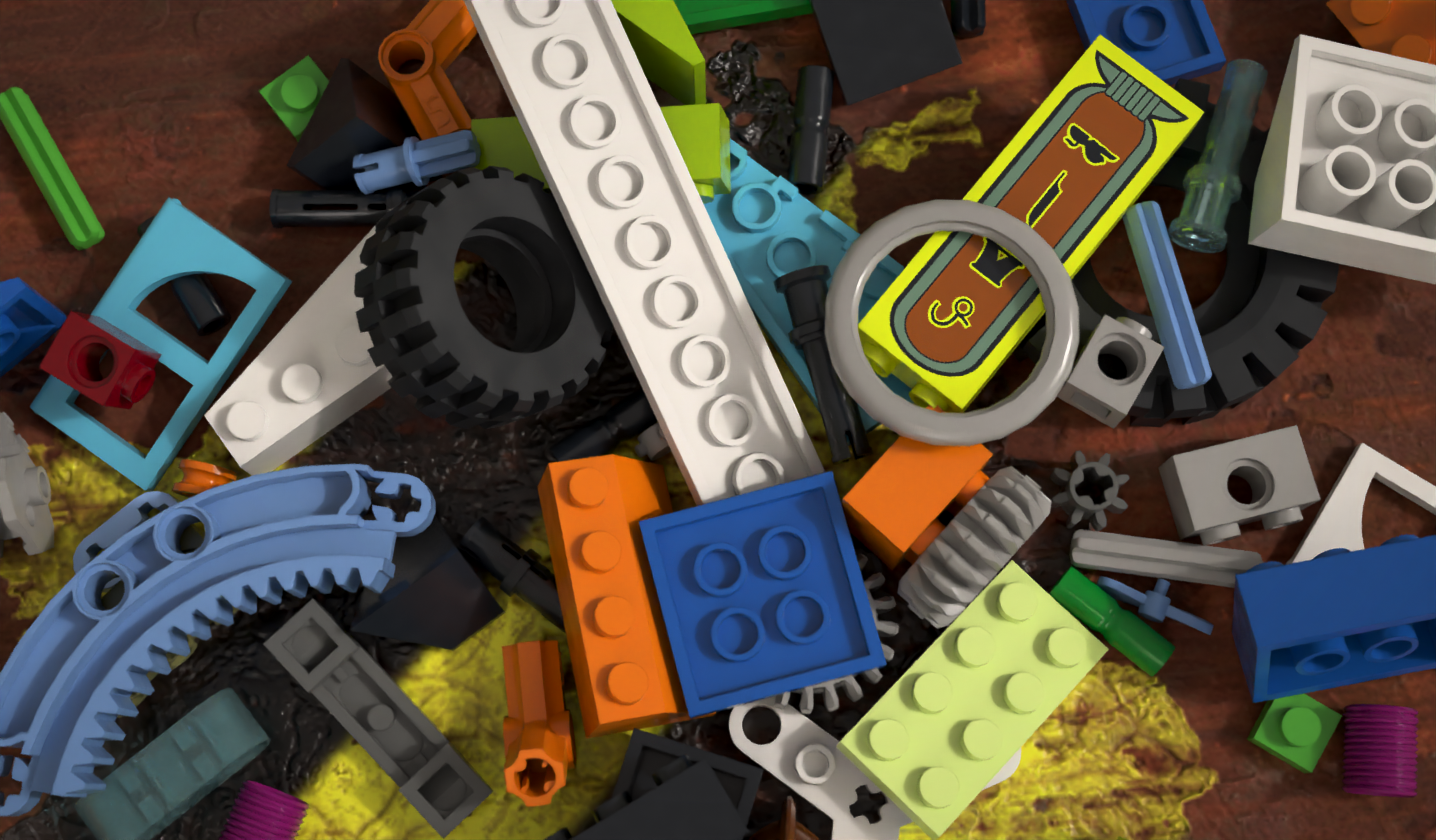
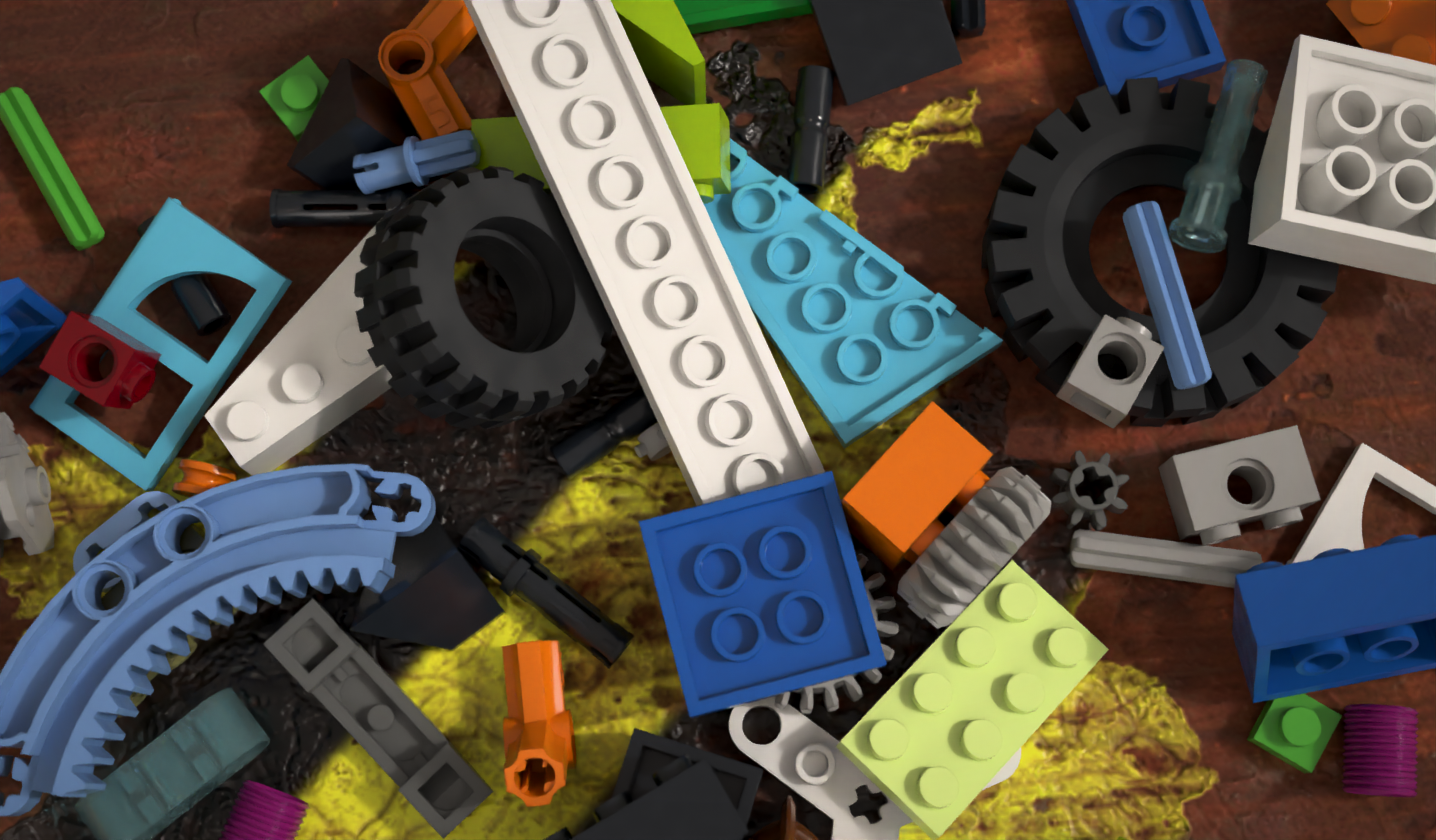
(609, 593): orange slope -> none
(805, 298): black pin -> none
(925, 424): light grey wedge -> none
(1065, 175): brick -> none
(1118, 626): green piece -> none
(1153, 604): medium blue piece -> none

